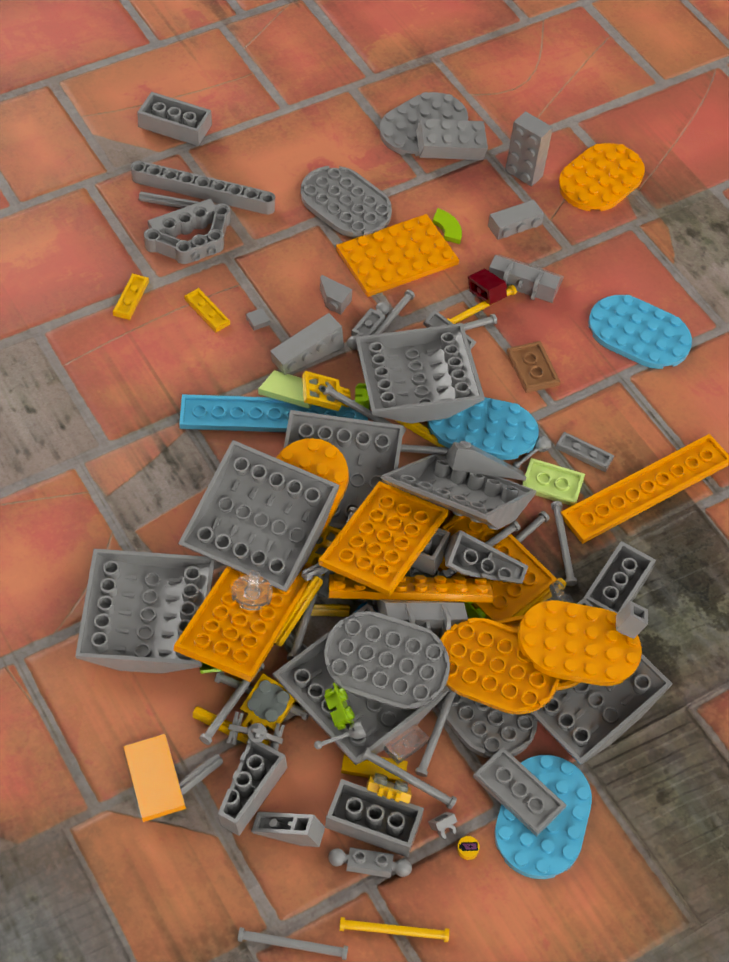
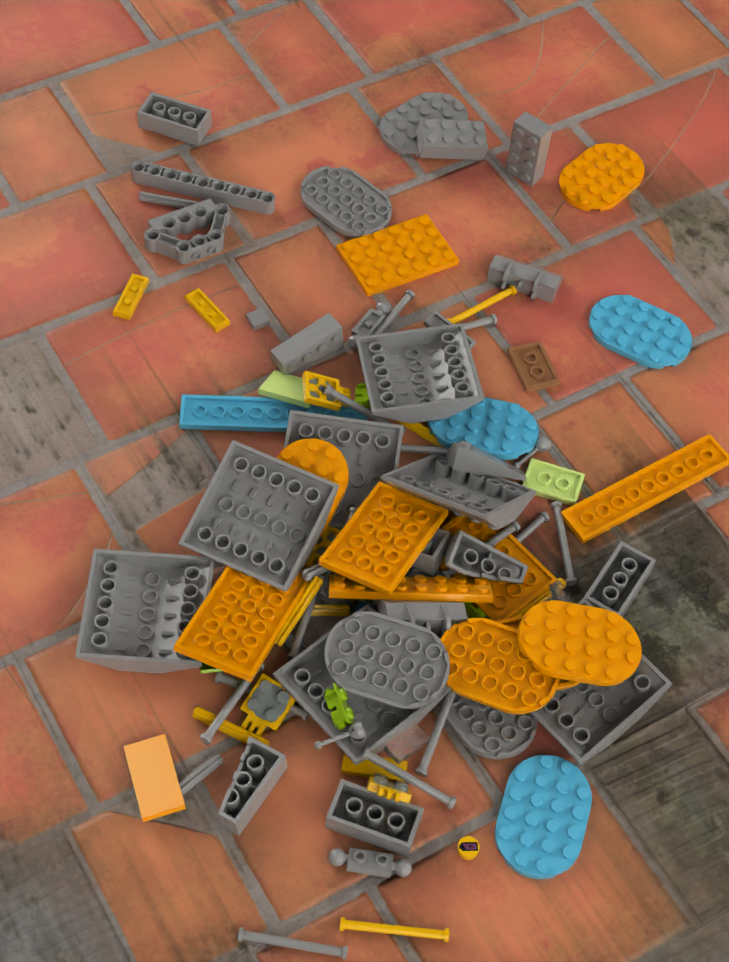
(252, 591): clear tile -> none
(256, 732): light grey axle -> none
(290, 828): light grey slope -> none
(335, 295): light grey slope -> none
(442, 822): light grey tile -> none
(449, 226): lime tile -> none
(487, 286): dark red brick -> none
(515, 219): light grey brick -> none
(519, 791): light grey tile -> none
(584, 451): light grey tile -> none
(631, 620): light grey brick -> none

